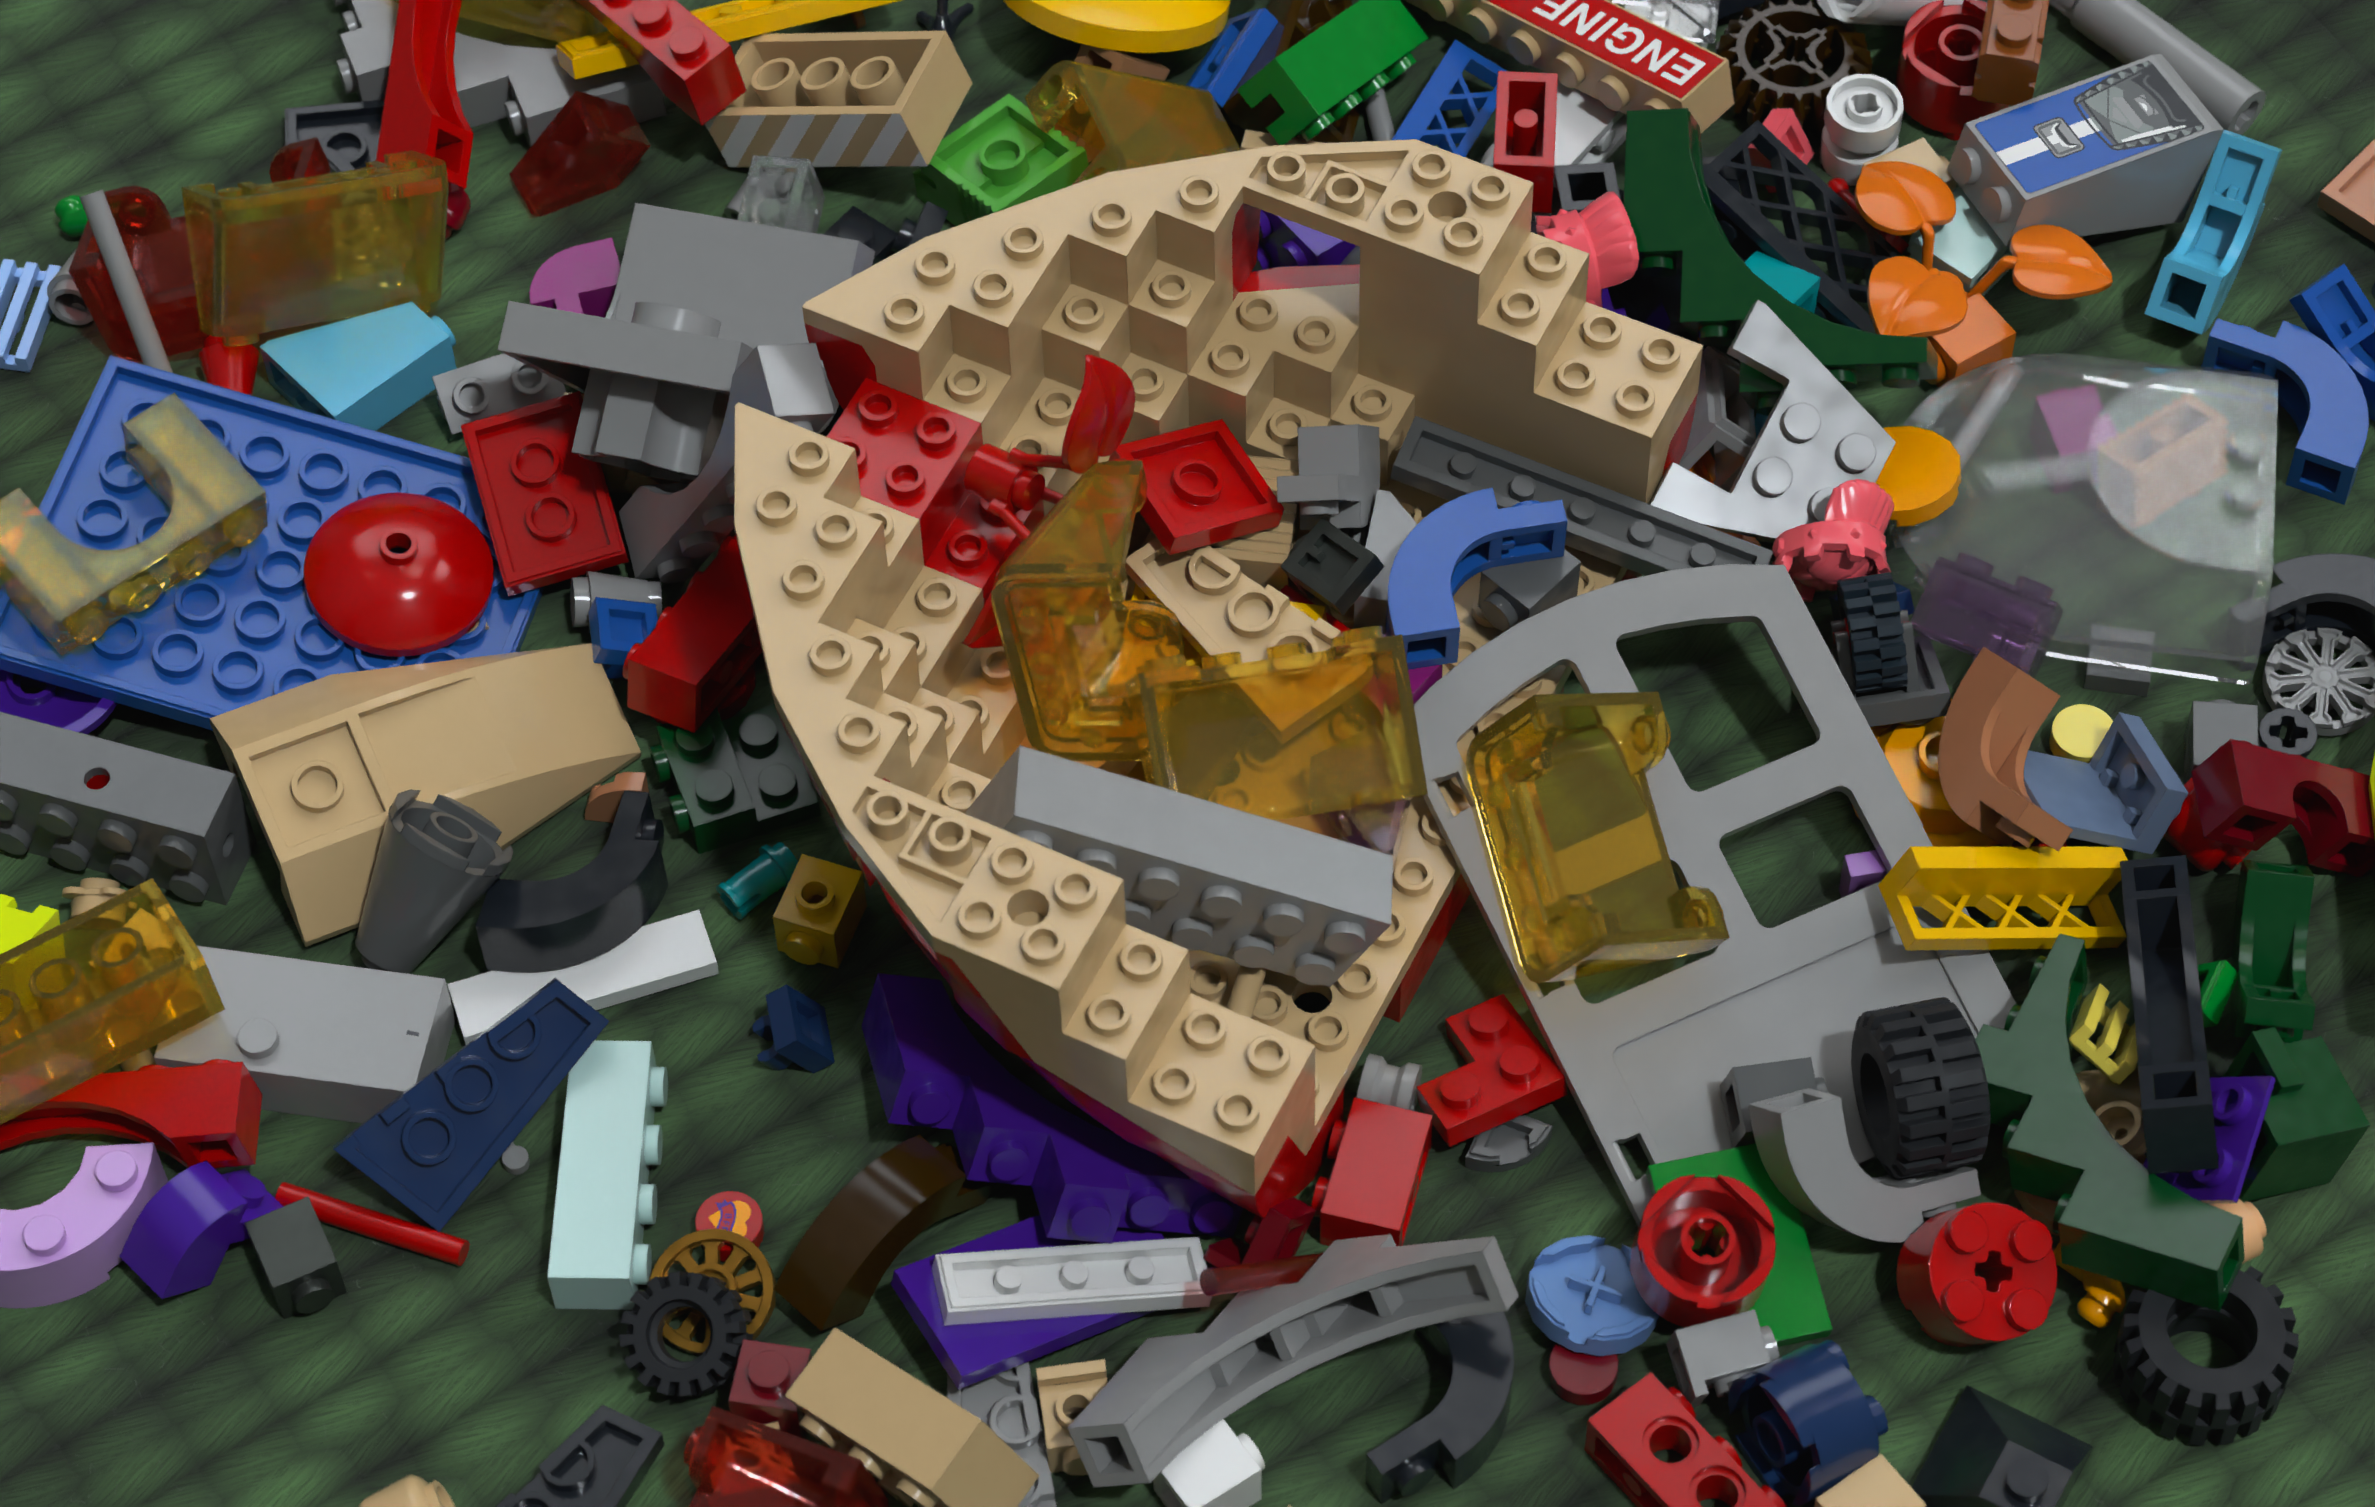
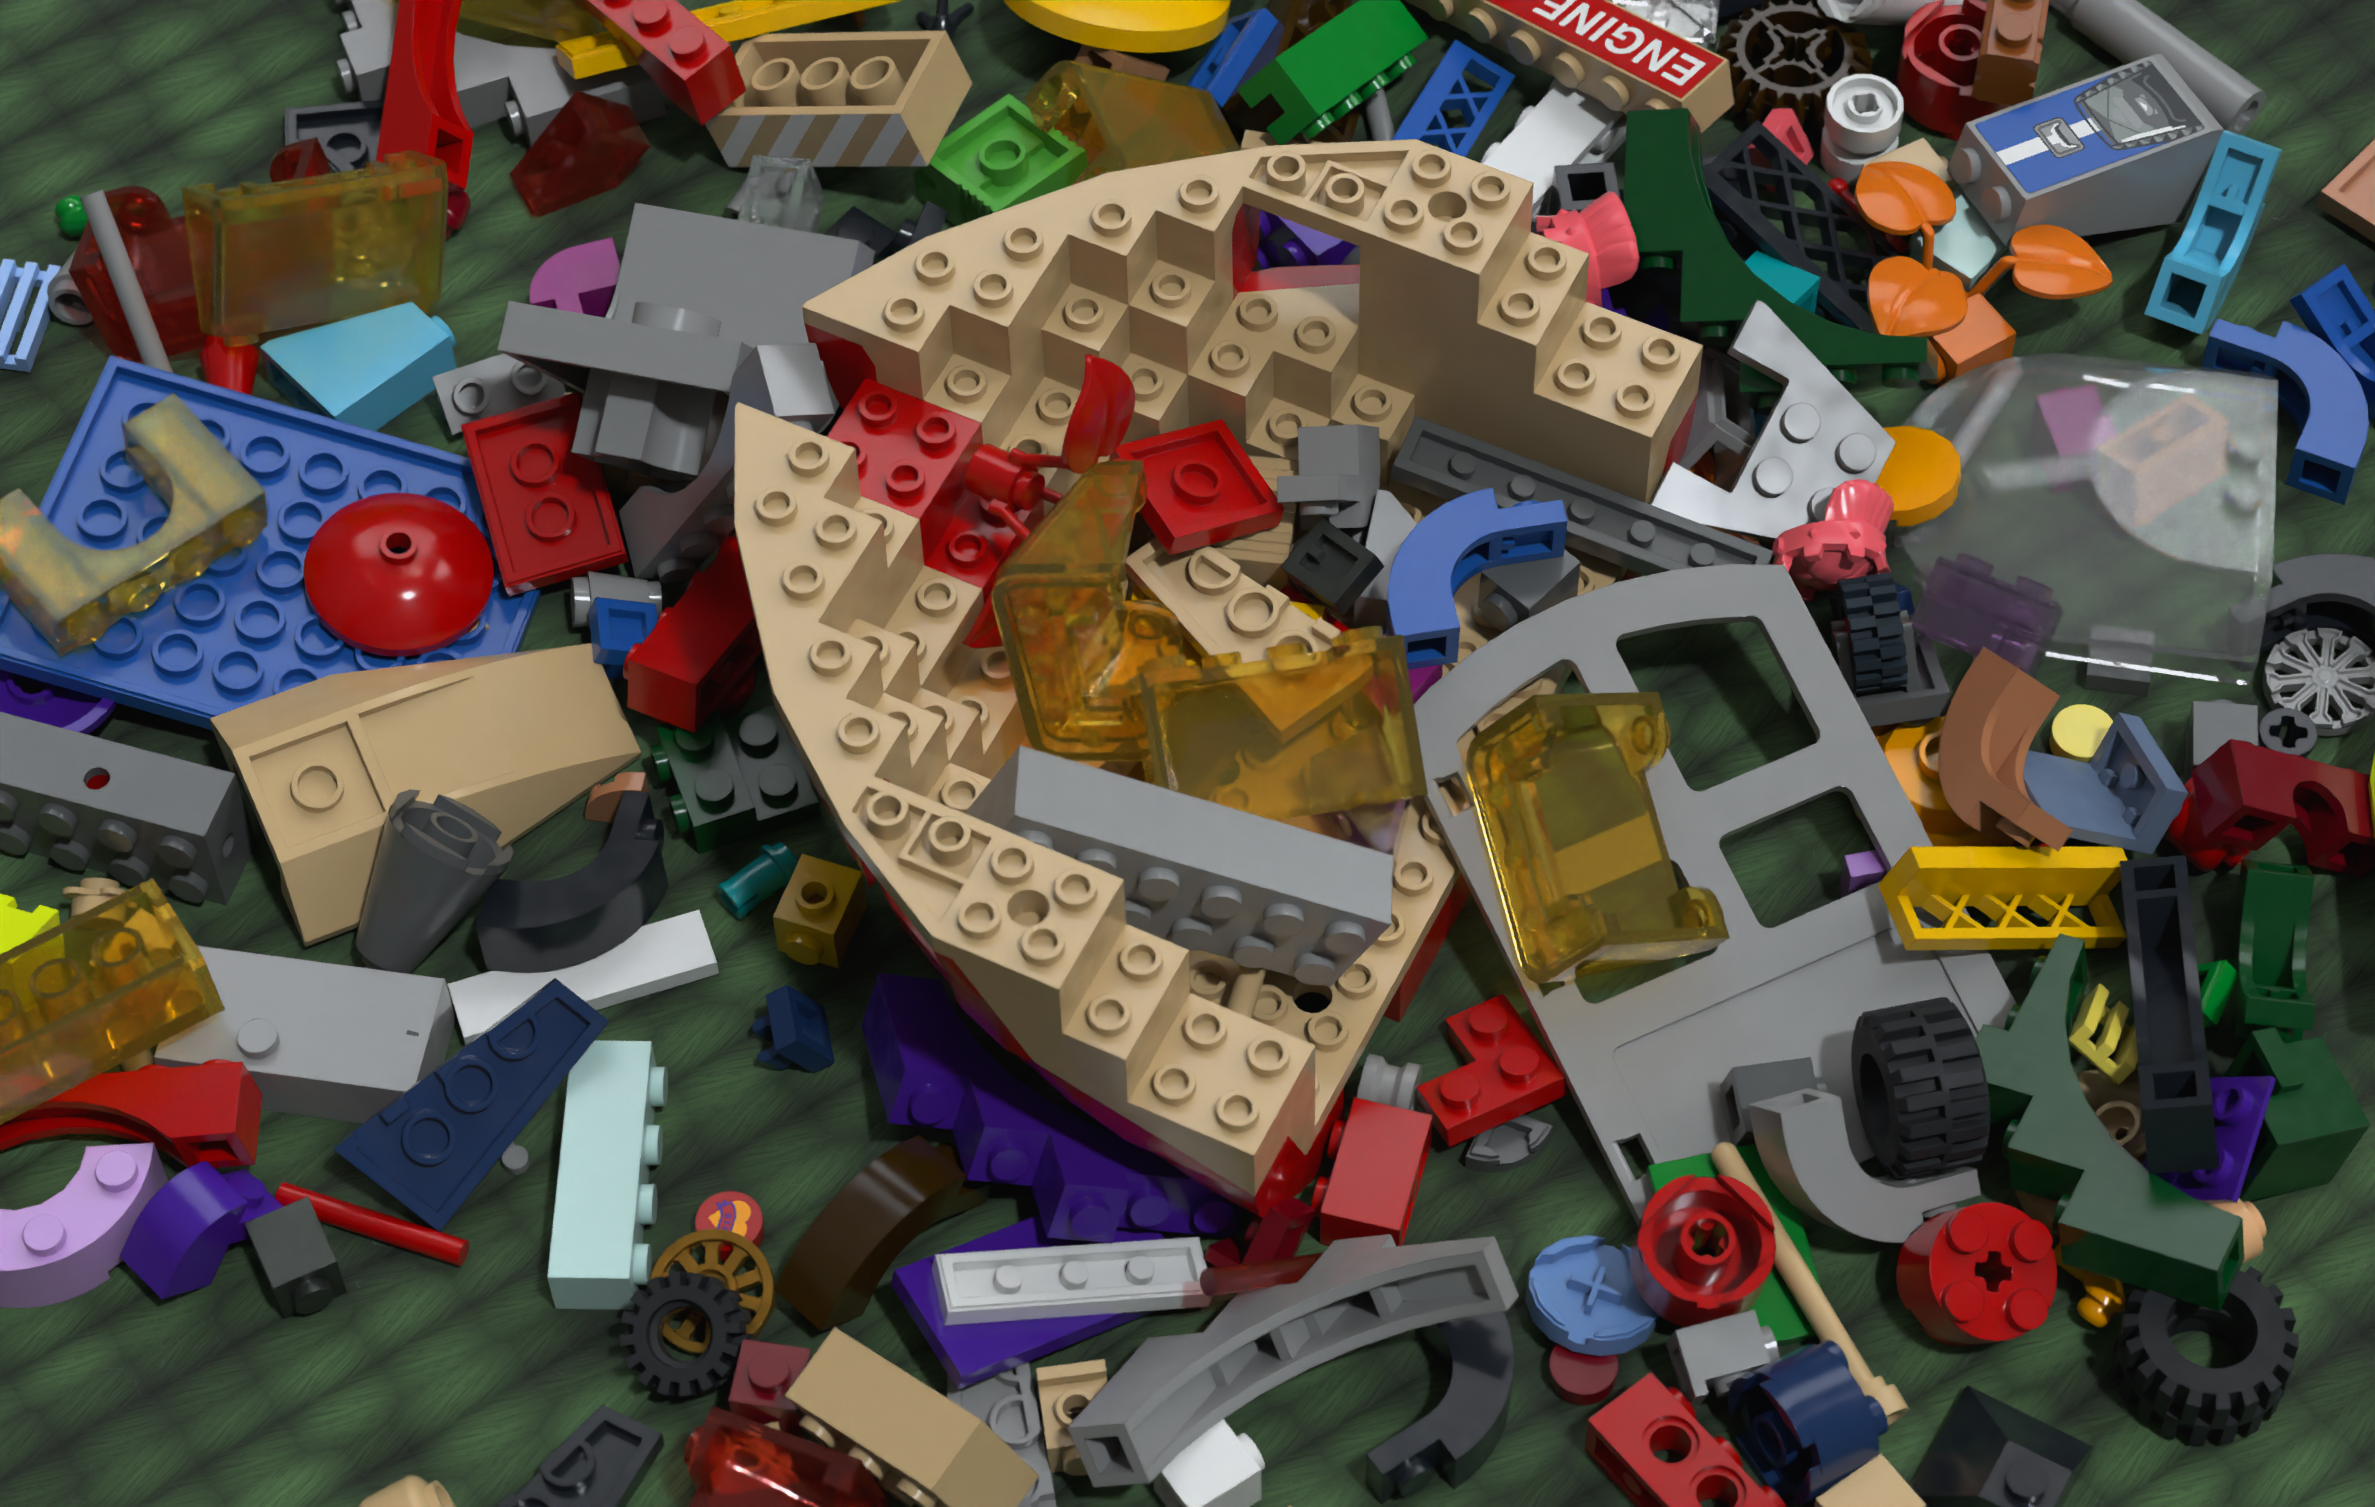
(1527, 131): red brick -> none
(1809, 1294): none -> tan piece

